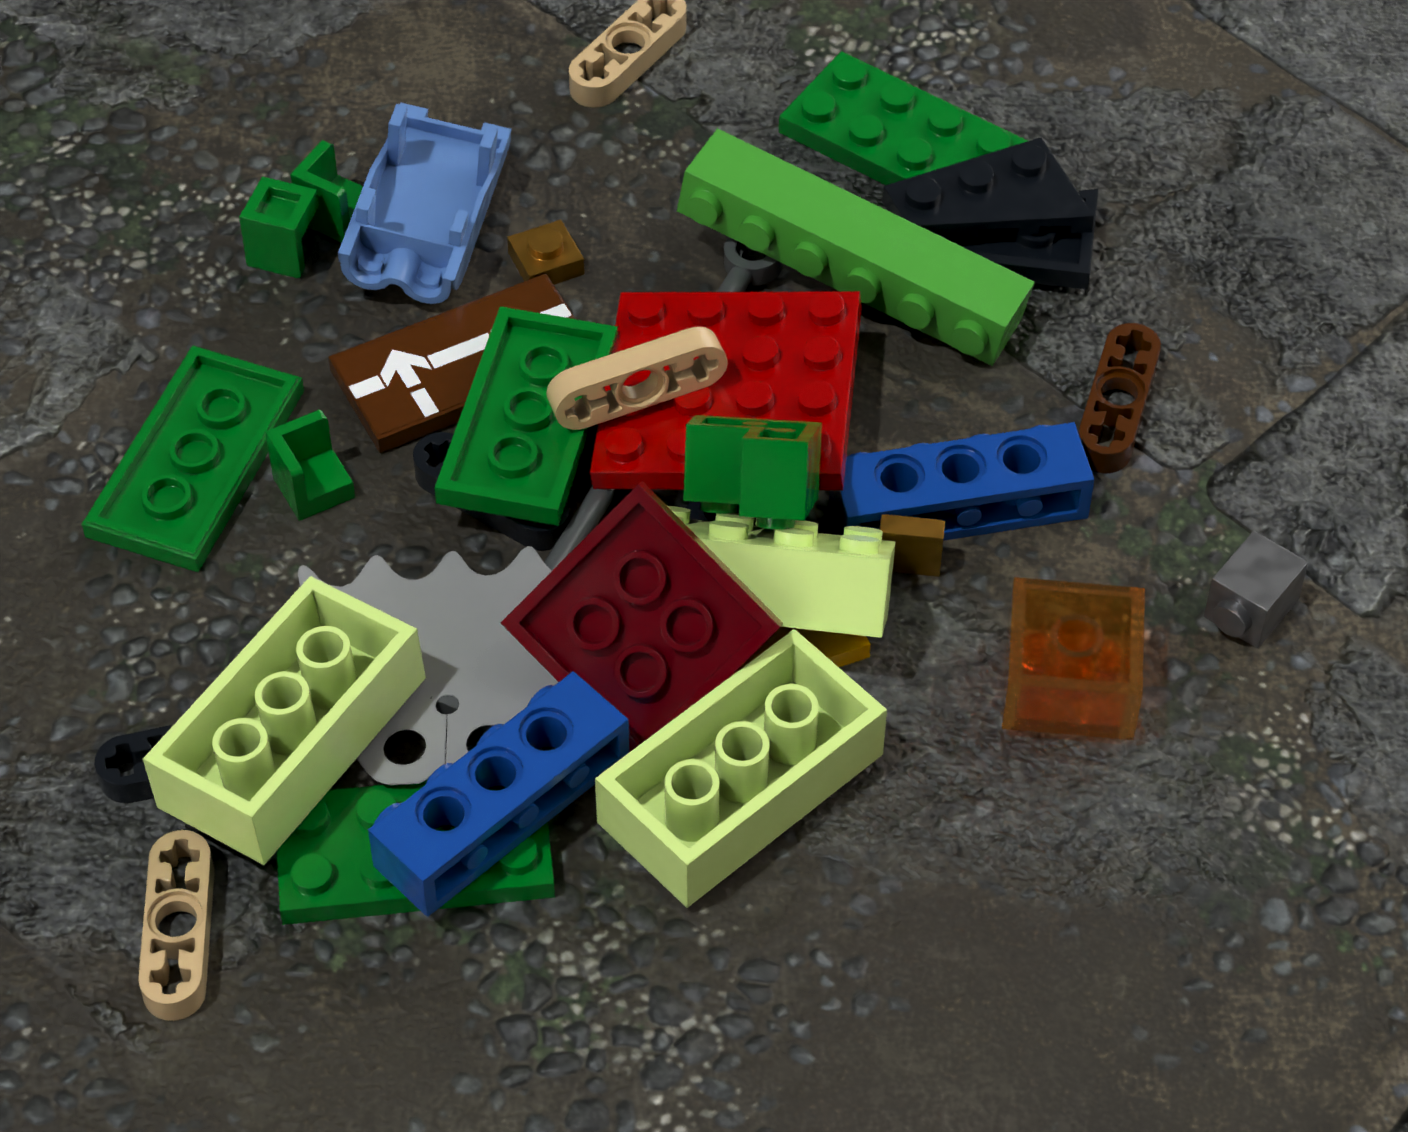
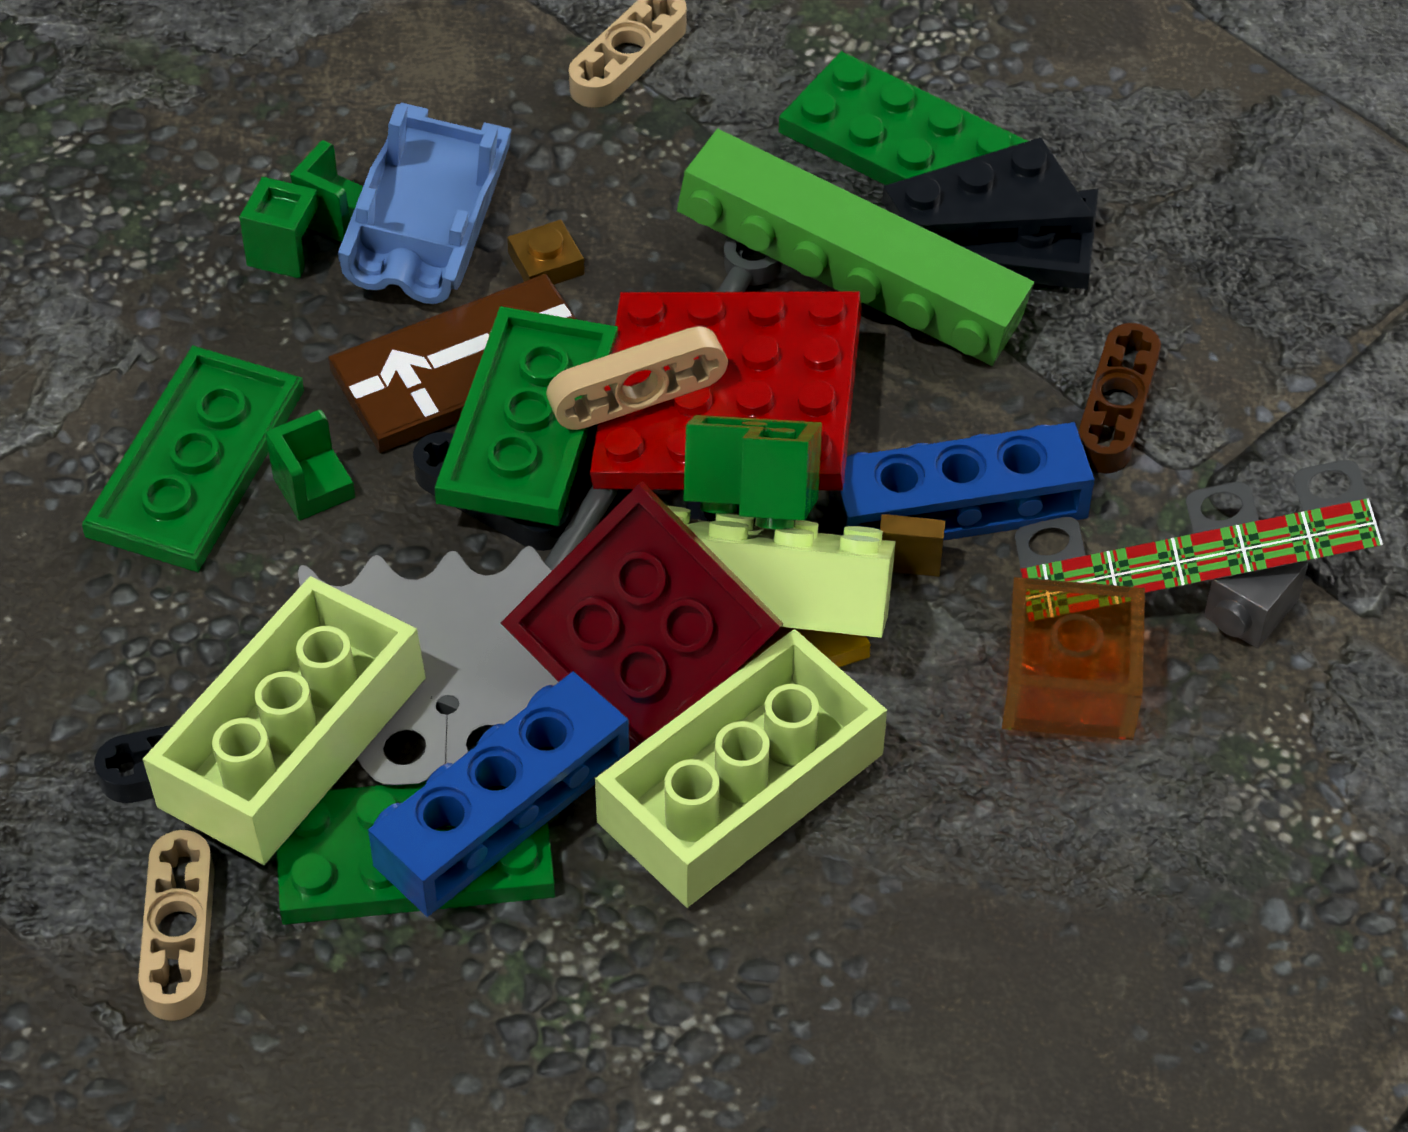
(1218, 546): none -> piece

